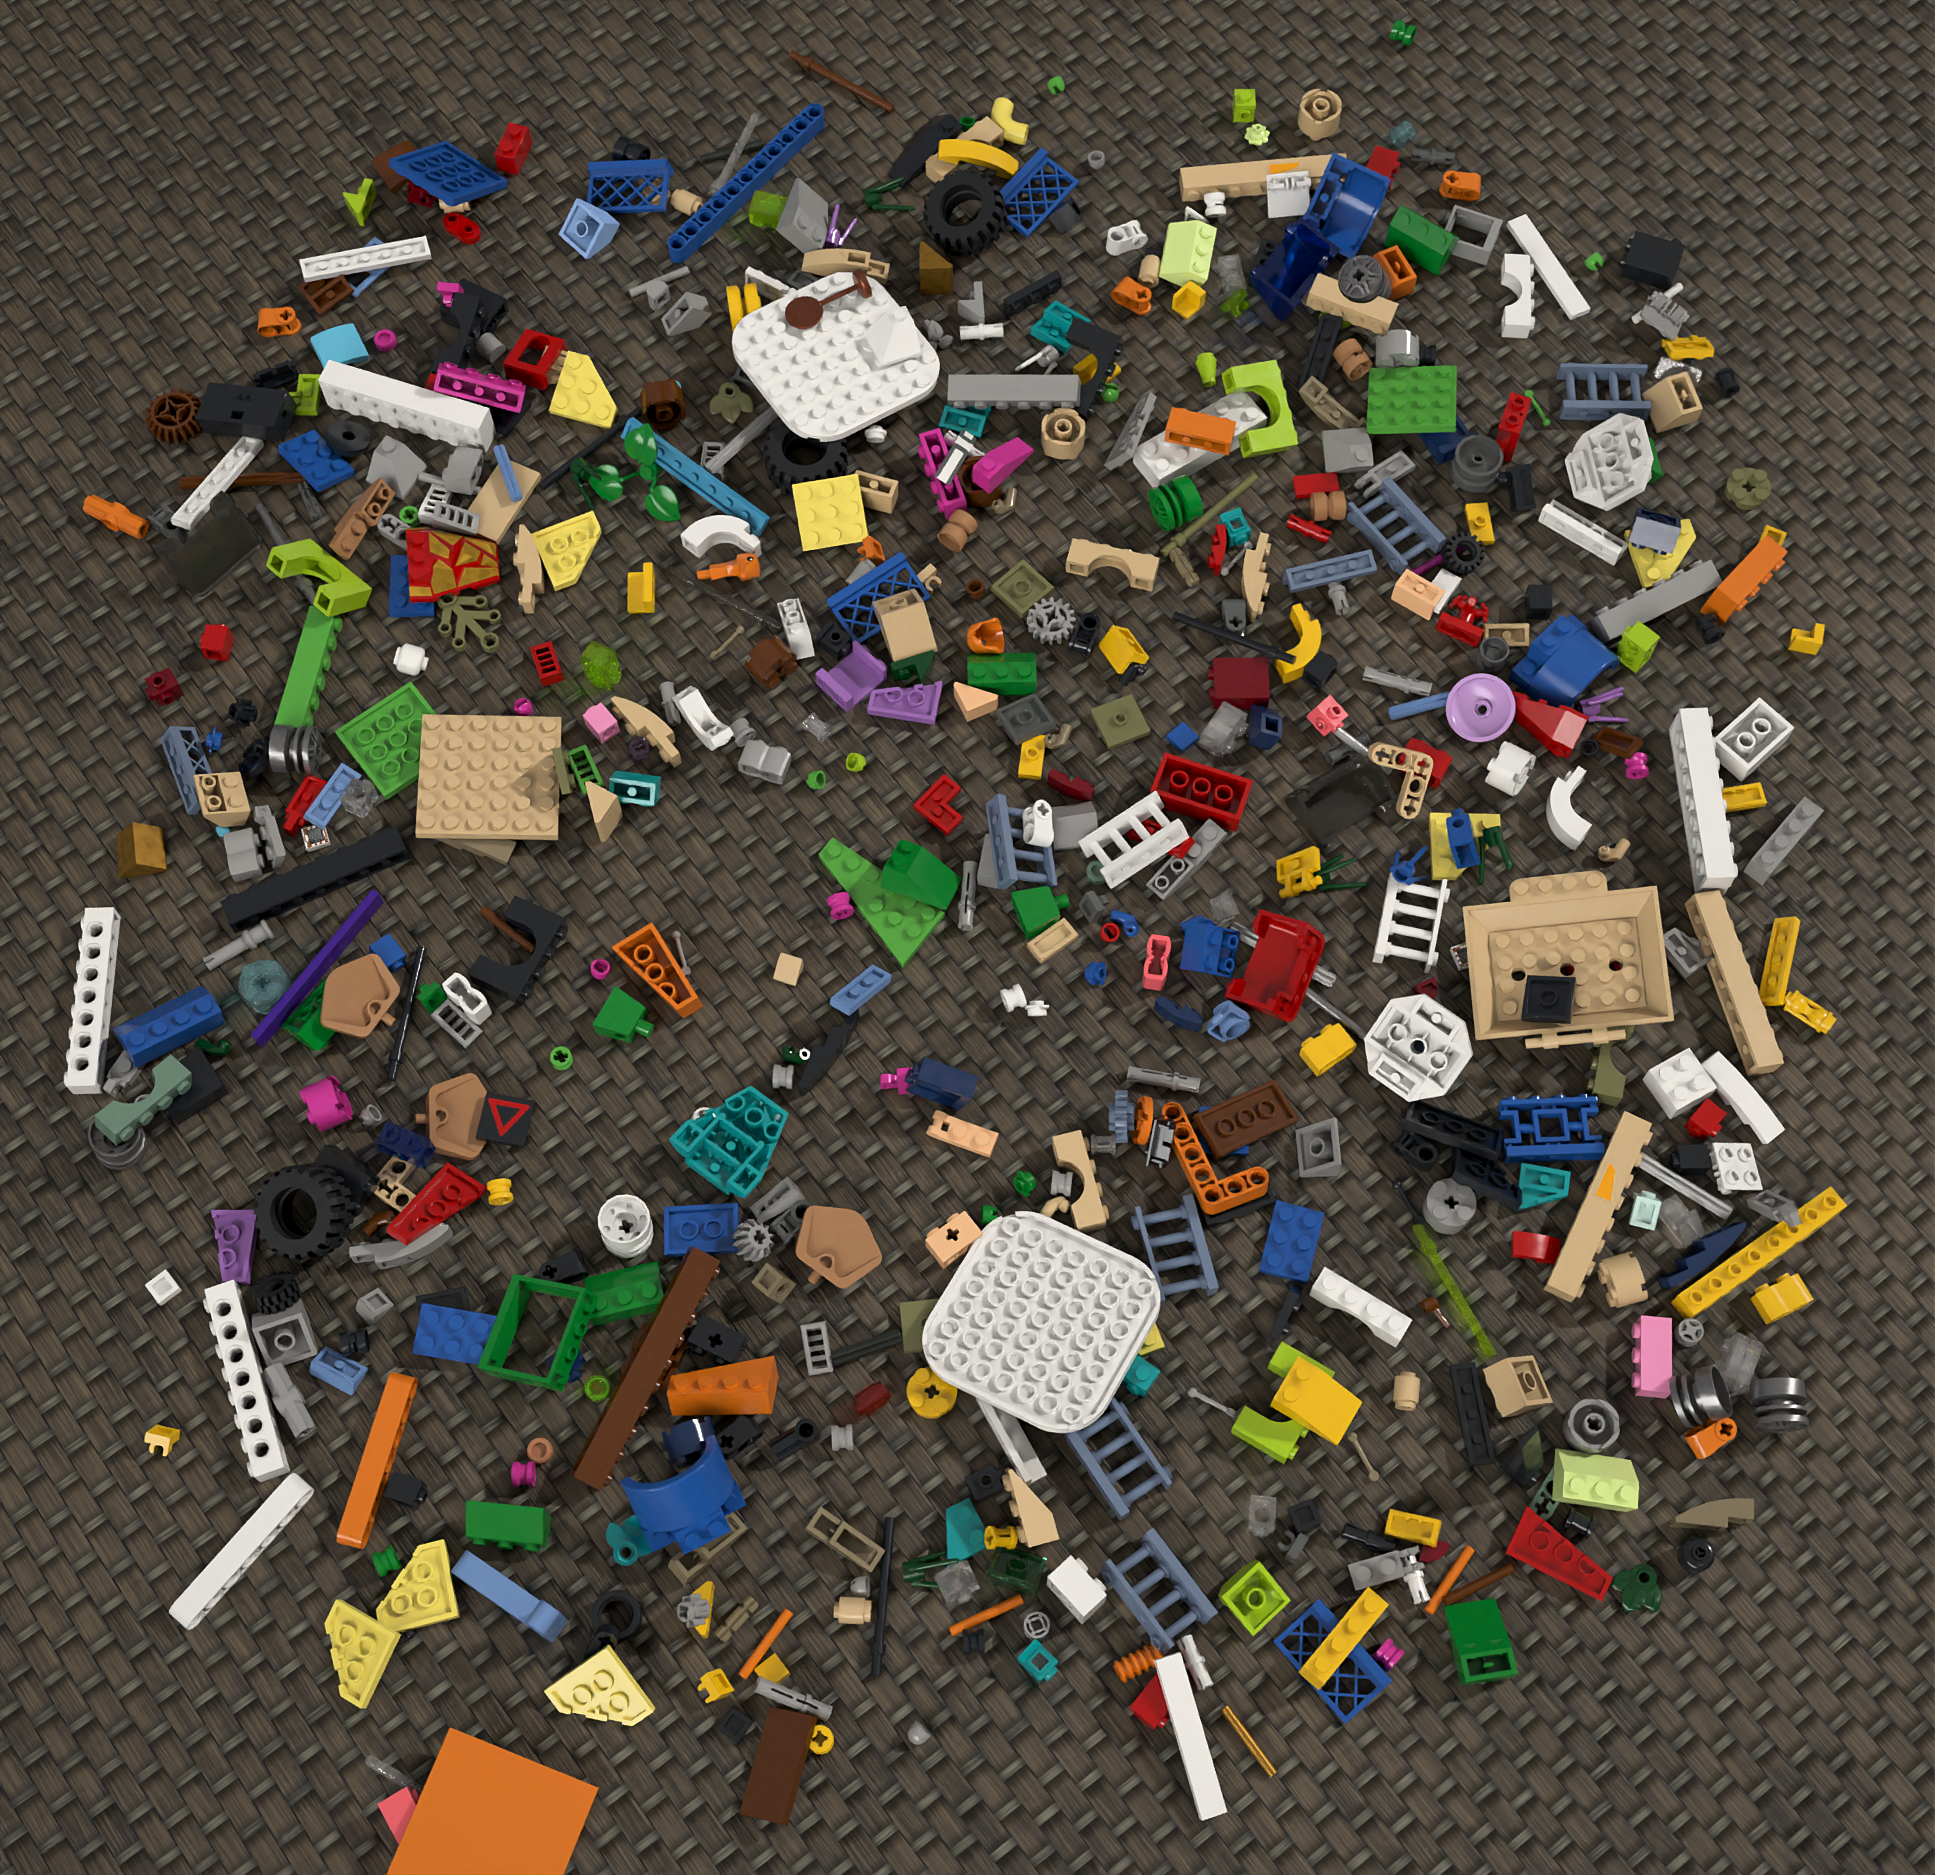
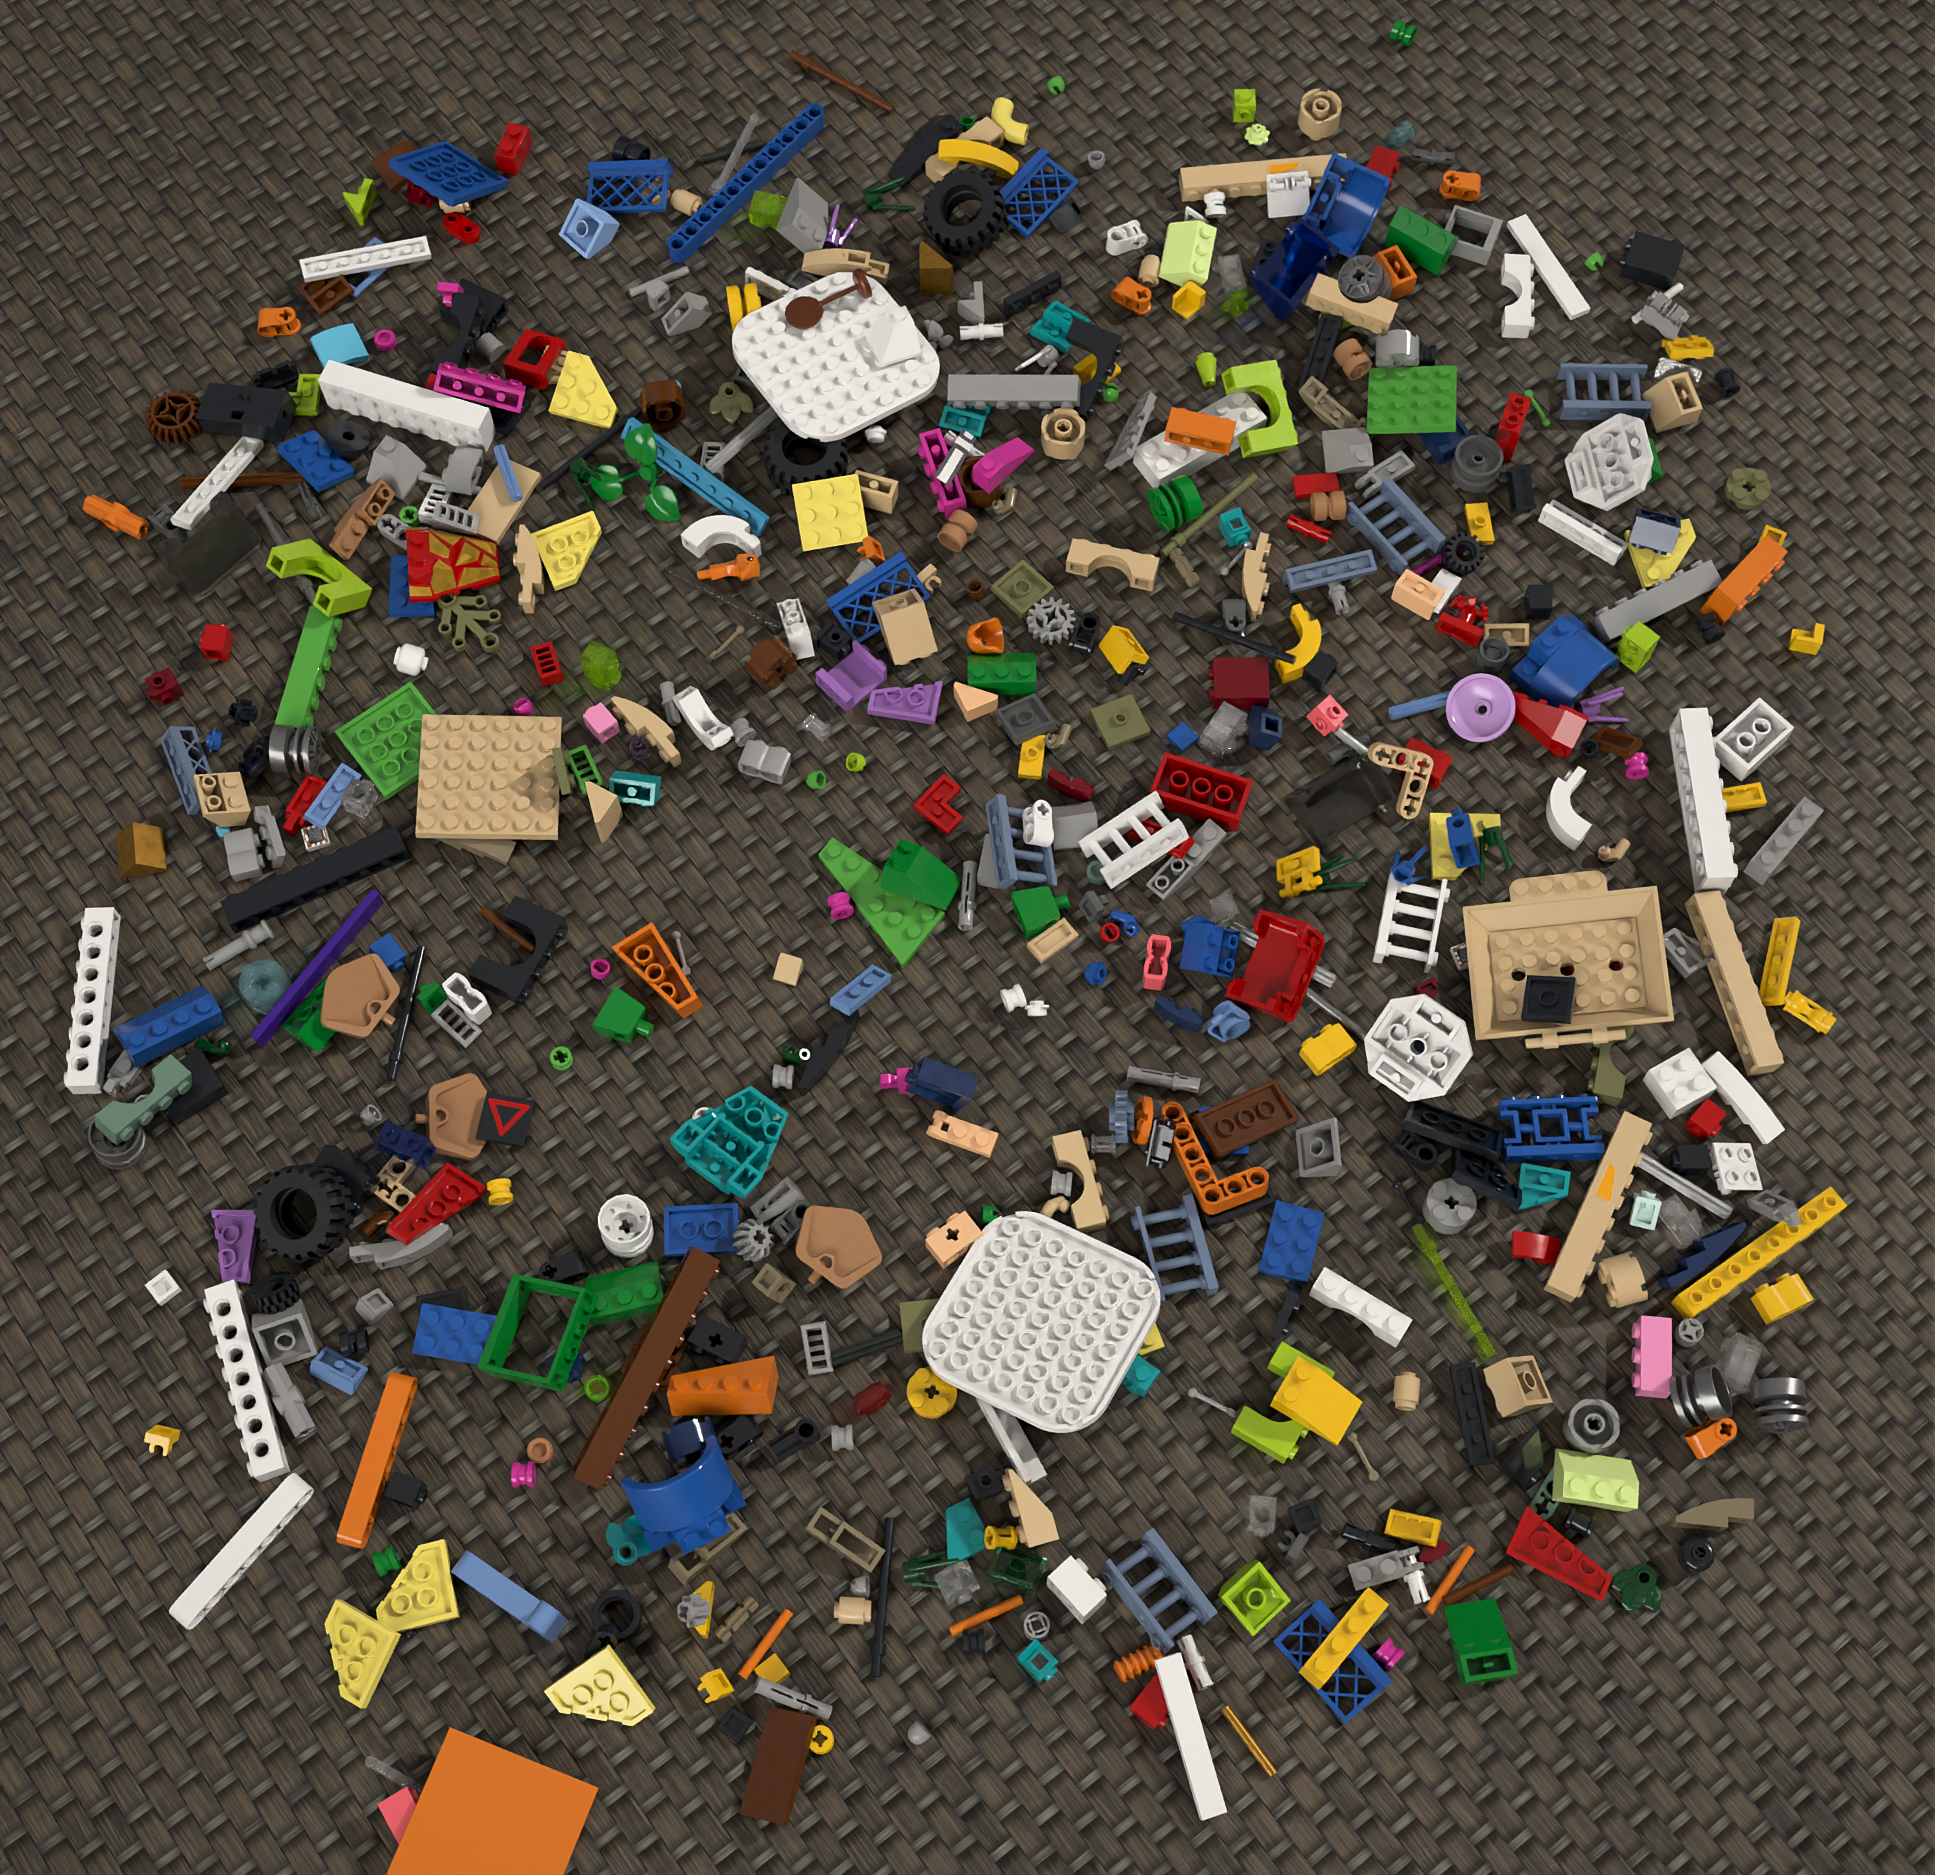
(326, 1104): dark pink brick -> none
(507, 1525): green slope -> none
(641, 590): yellow panel -> none
(918, 665): dark green slope -> none
(1024, 1182): green plate -> none
(1106, 1481): sand blue fence -> none
(1216, 558): red slope -> none
(1400, 682): light grey pin -> none
(1431, 1304): reddish brown hand -> none
(1510, 768): white brick -> none

